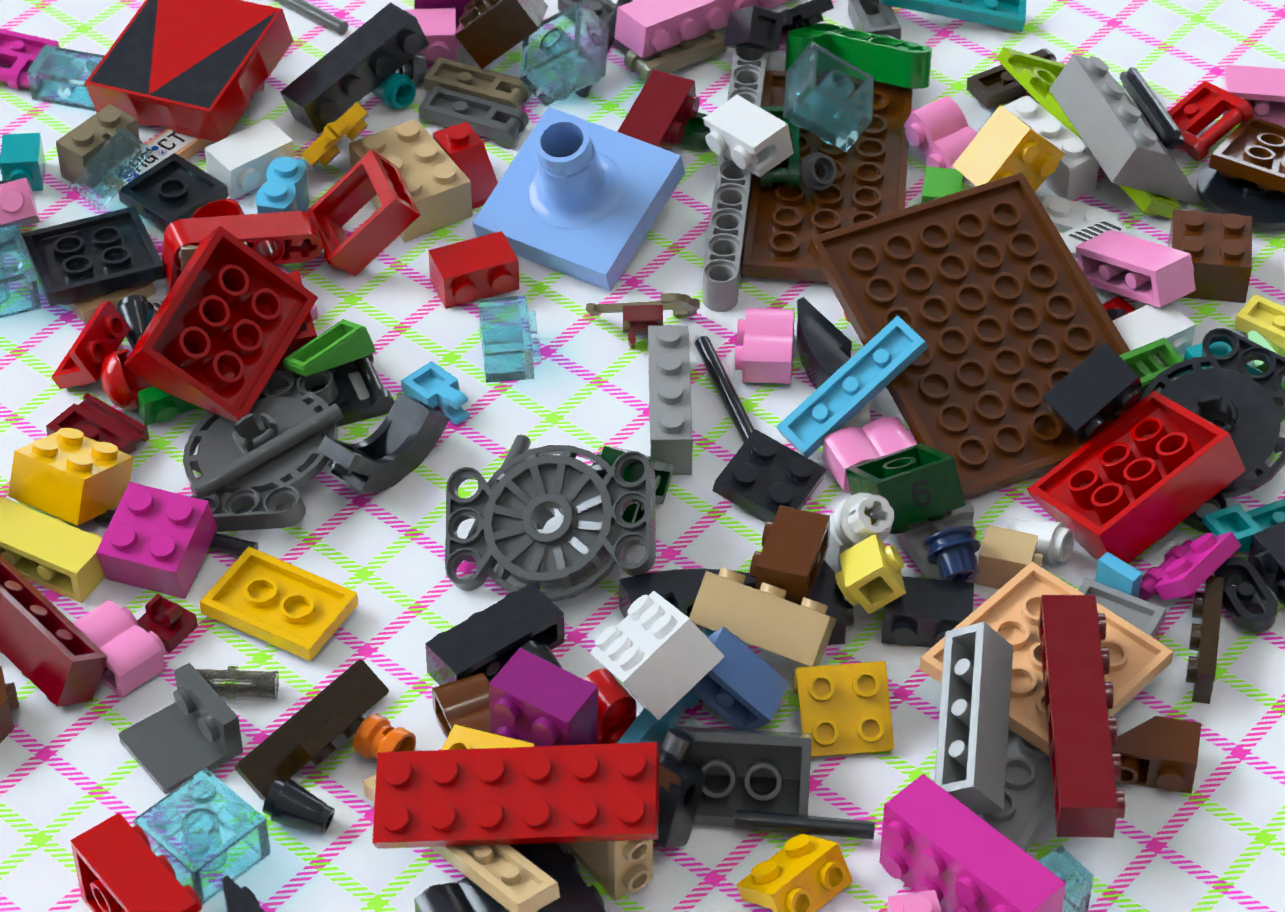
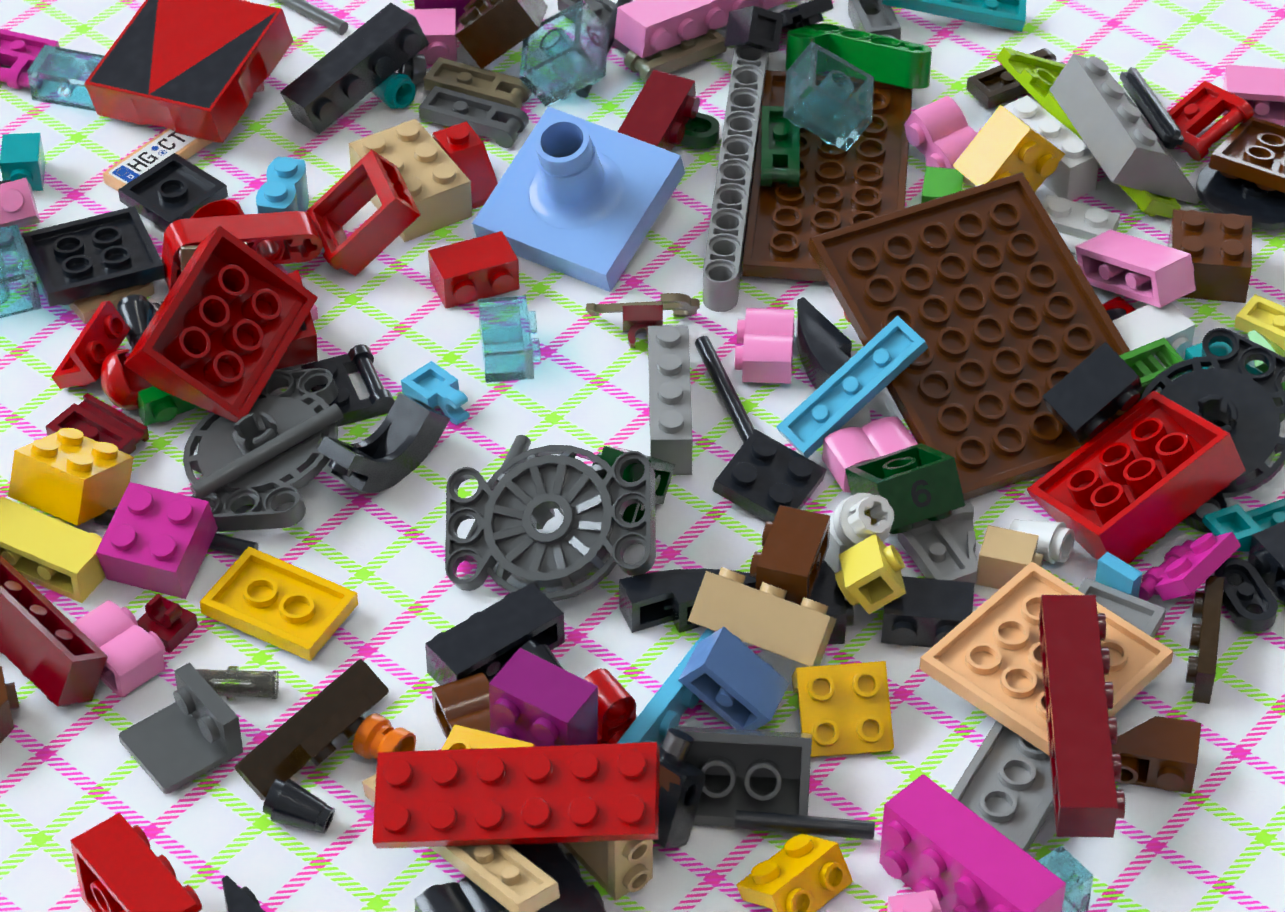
(85, 140): dark tan piece -> none
(110, 168): clear light blue brick -> none
(206, 833): clear light blue brick -> none
(245, 156): white brick -> none
(330, 349): bright green slope -> none
(349, 125): yellow plate -> none
(656, 653): white brick -> none
(748, 136): white brick -> none
(826, 171): dark grey plate -> none
(954, 553): dark blue piece -> none
(974, 717): light grey brick -> none
(1090, 230): white sticker -> none

